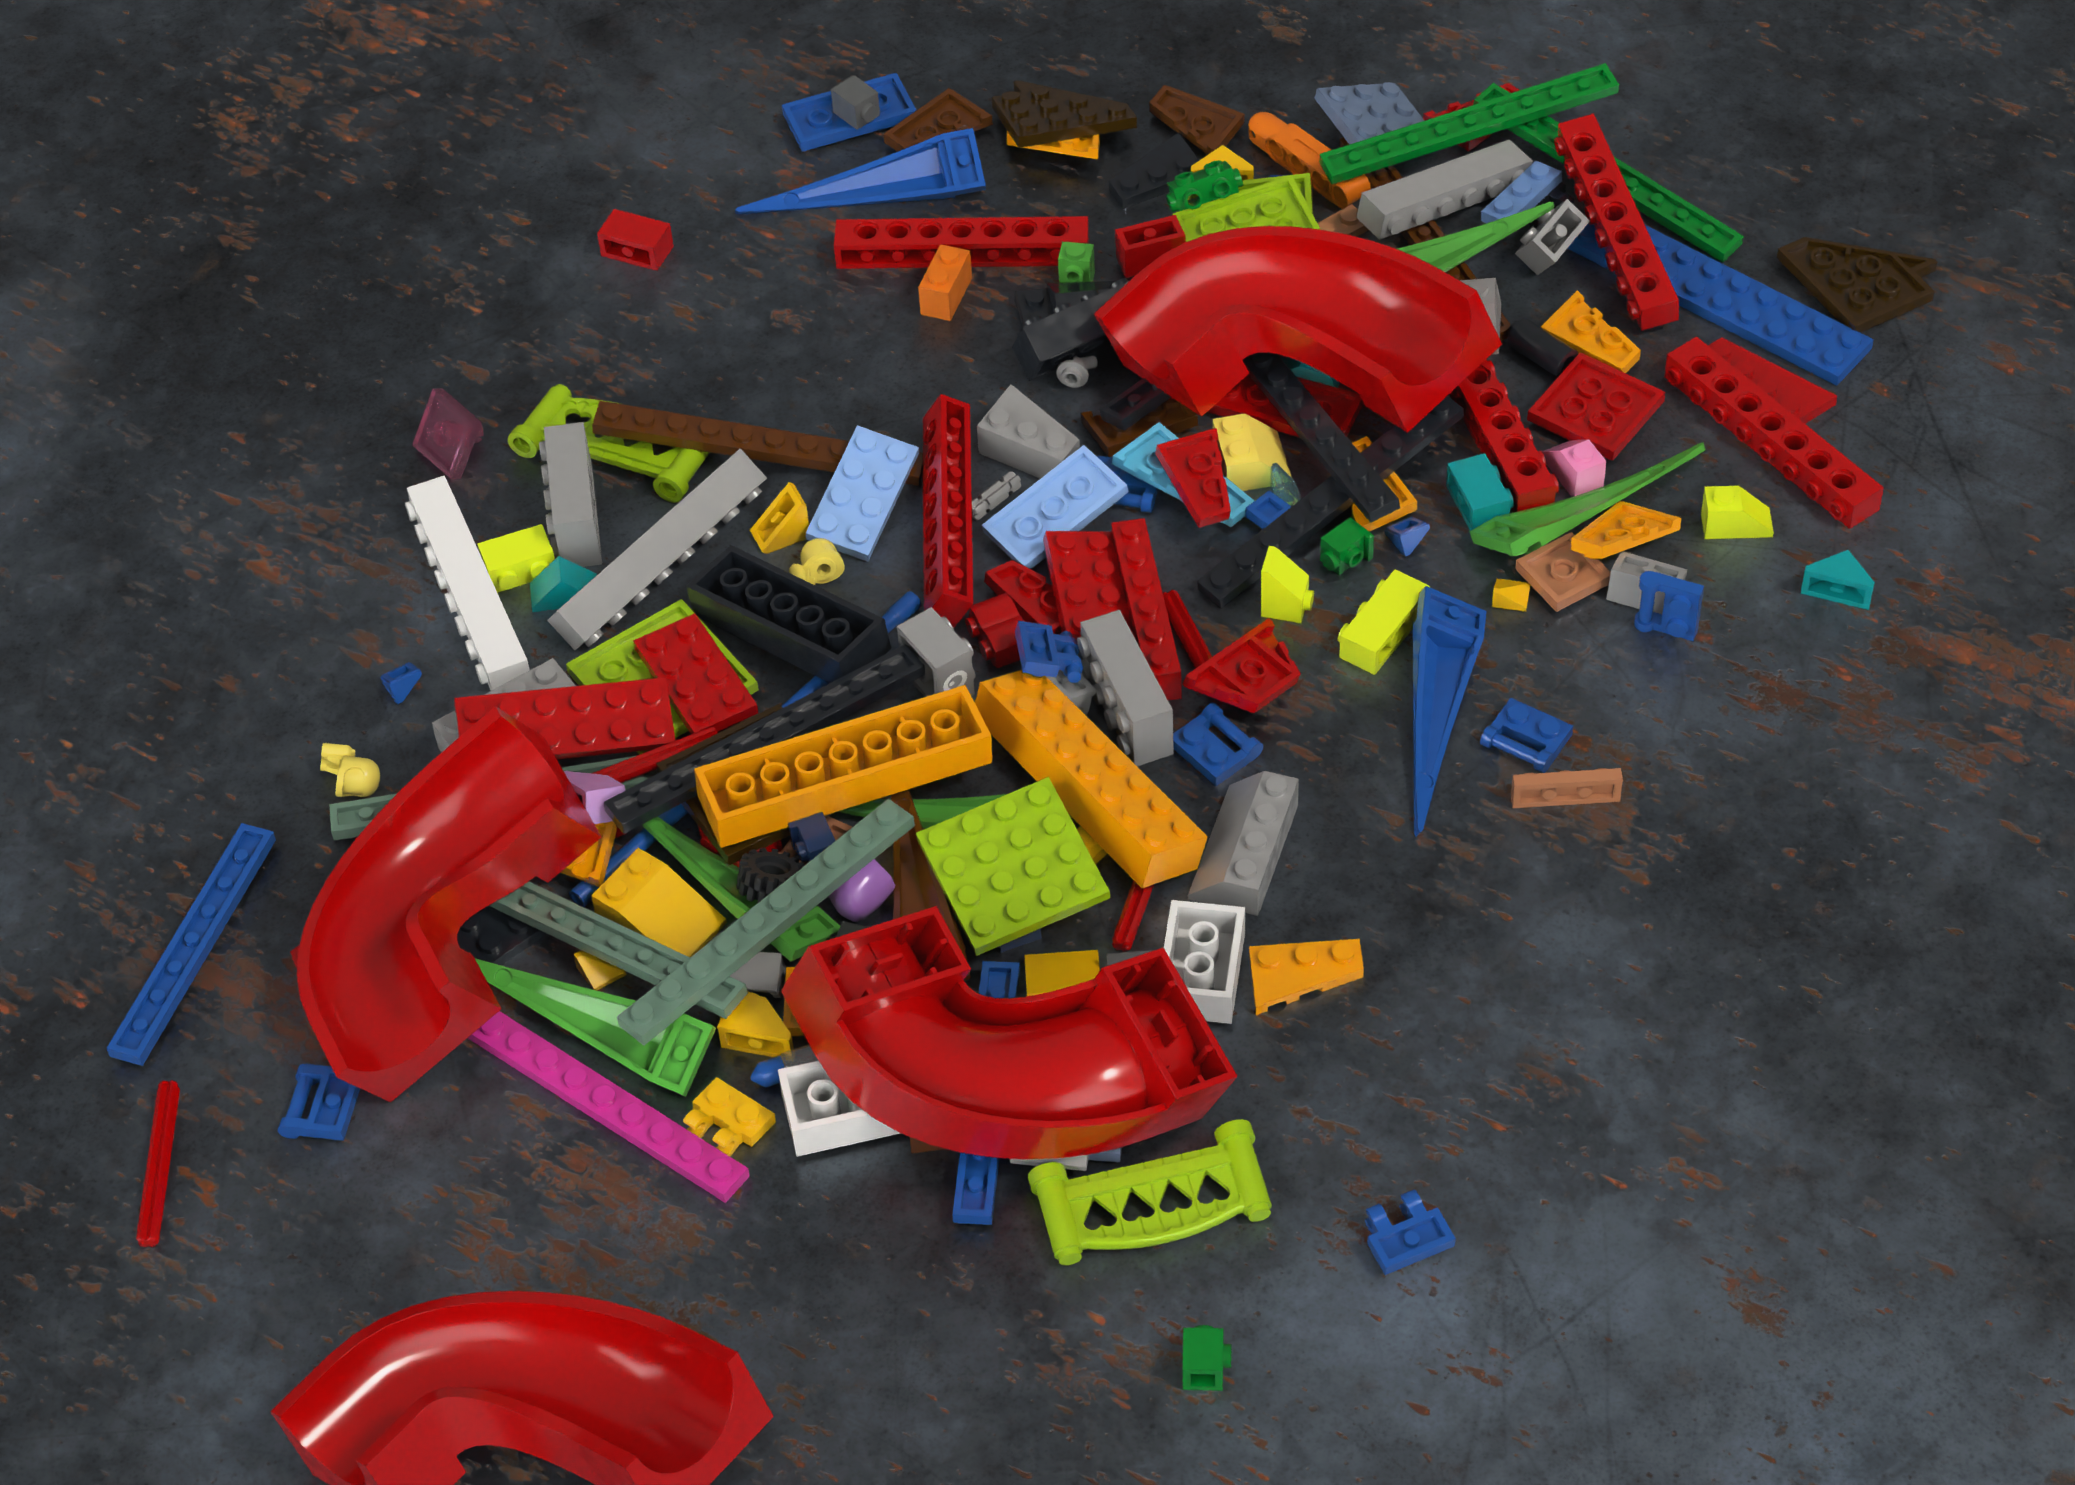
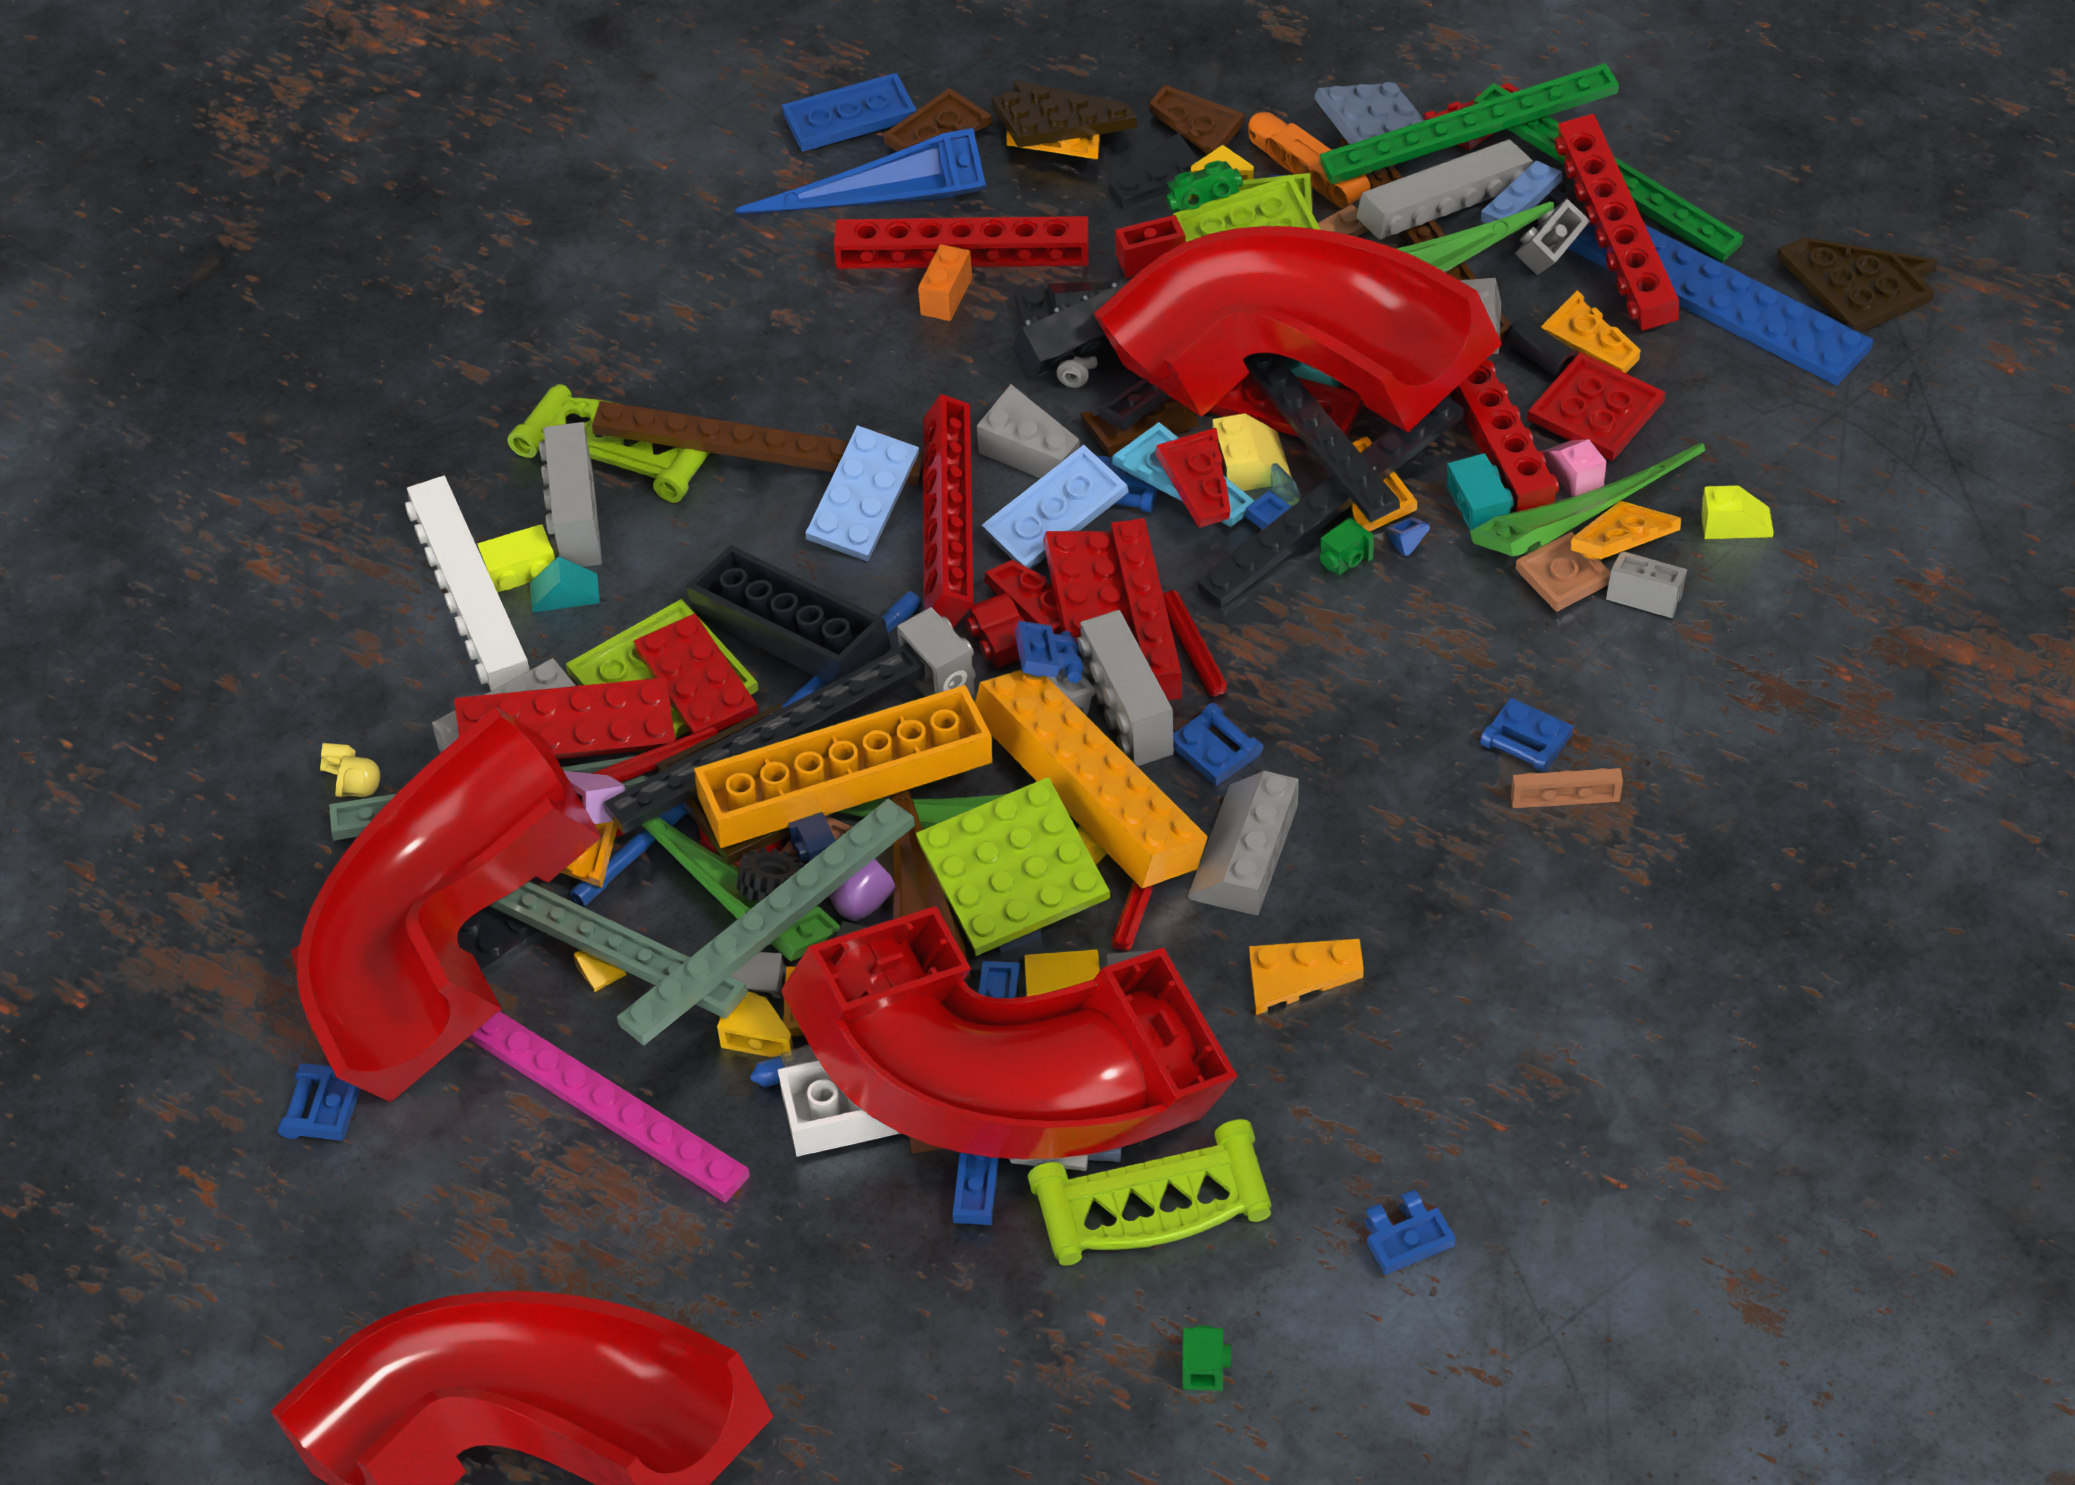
(158, 1164): red axle -> none
(191, 945): blue plate -> none
(401, 681): blue slope -> none
(447, 433): clear pink tile -> none
(591, 1015): bright green plate -> none
(635, 239): red brick -> none
(656, 550): light grey brick -> none
(657, 904): yellow slope -> none
(734, 1112): yellow plate -> none
(782, 522): yellow slope -> none
(818, 562): light yellow piece -> none
(855, 102): dark grey brick -> none
(995, 495): light grey axle -> none
(1076, 262): bright green brick -> none
(1207, 953): white brick -> none
(1247, 671): red wing -> none
(1284, 588): neon yellow slope -> none
(1381, 622): neon yellow brick -> none
(1444, 653): blue plate -> none
(1510, 594): yellow slope -> none
(1680, 606): blue plate -> none
(1773, 432): red brick -> none
(1790, 390): red wing -> none
(1839, 580): teal slope -> none

